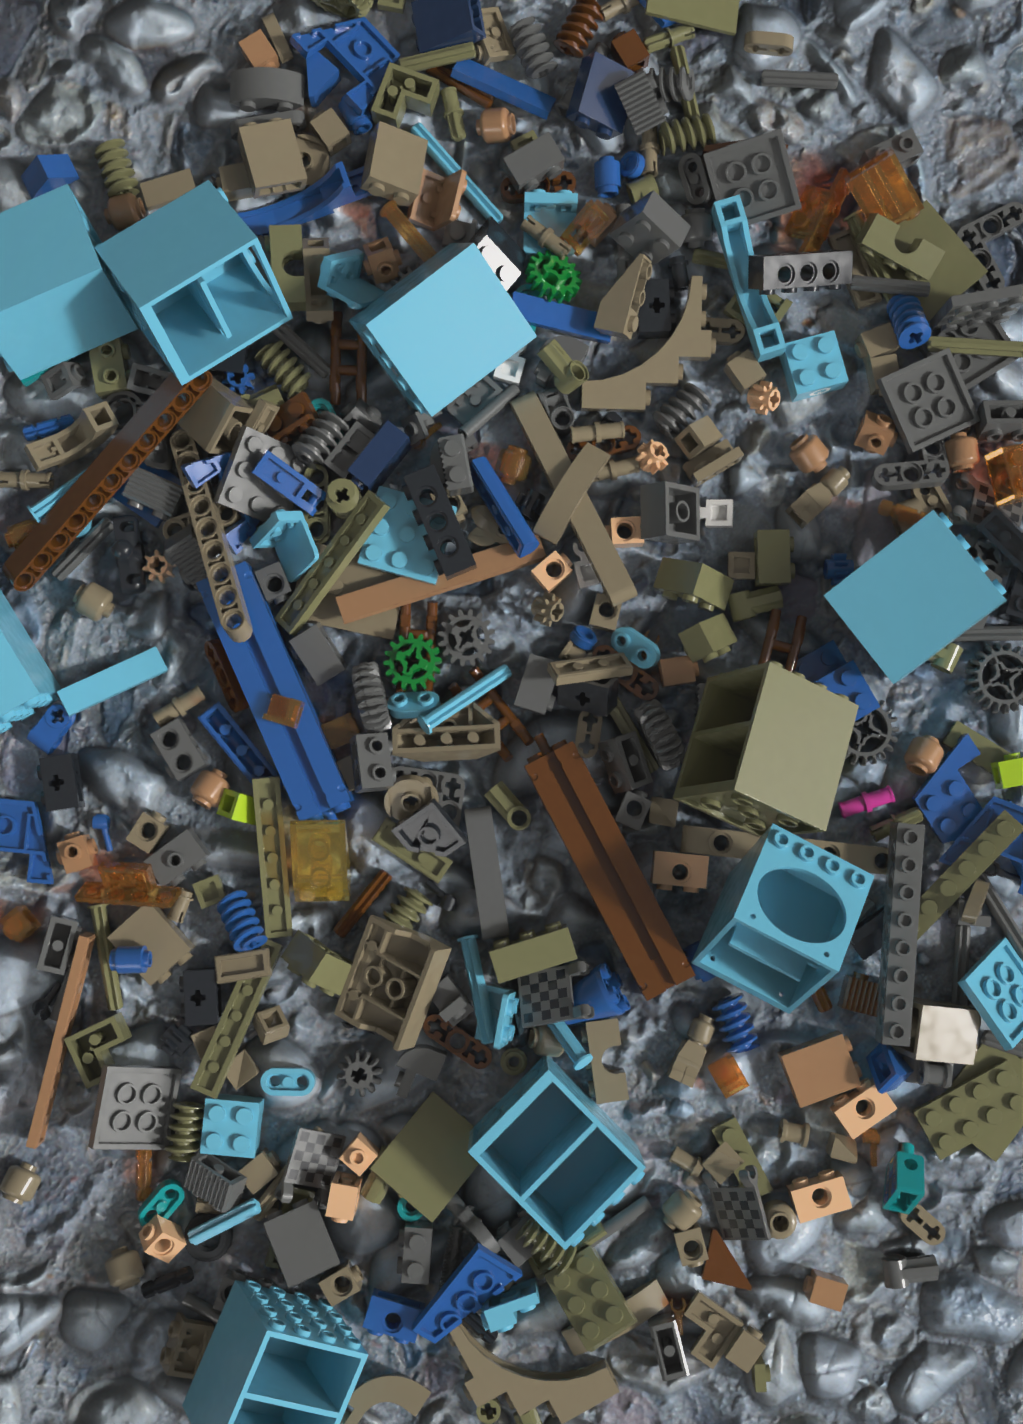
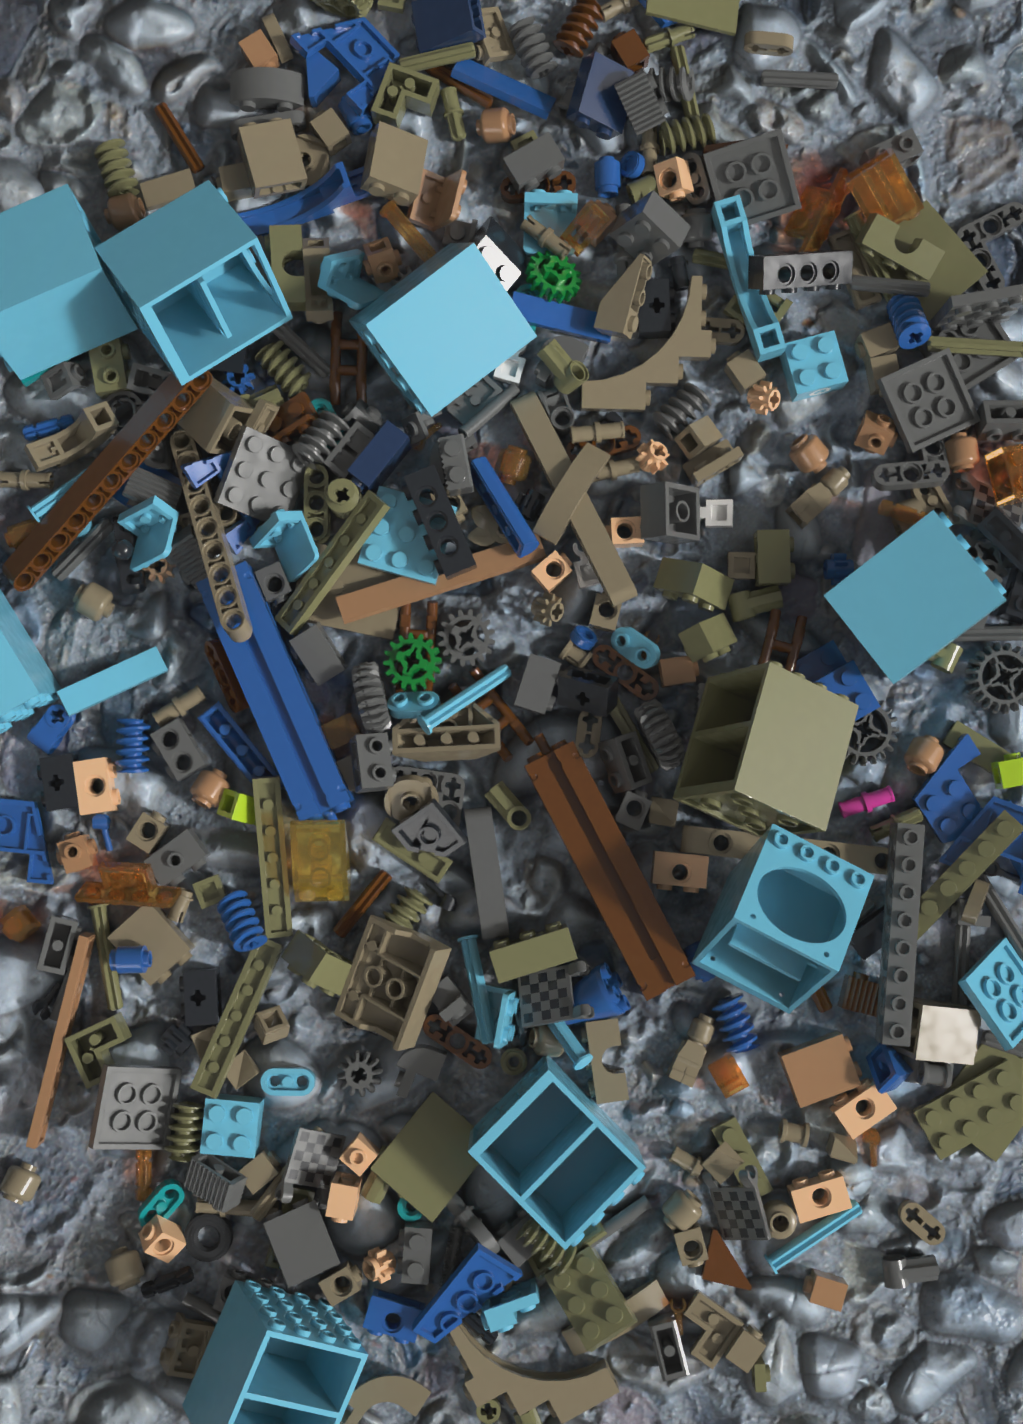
(48, 173): blue slope -> none
(85, 774): none -> light nougat brick
(132, 746): none -> blue piece
(154, 526): none -> medium azure bracket
(179, 137): none -> reddish brown axle
(224, 1221): medium azure axle -> none
(243, 966): dark tan tile -> none
(284, 711): clear orange panel -> none
(288, 482): blue plate -> none
(379, 1265): none -> light nougat gear
(449, 166): medium azure axle -> none
(590, 668): dark tan tile -> none
(664, 174): none -> light nougat brick
(812, 1236): none -> medium azure axle
(904, 1180): teal torso -> none

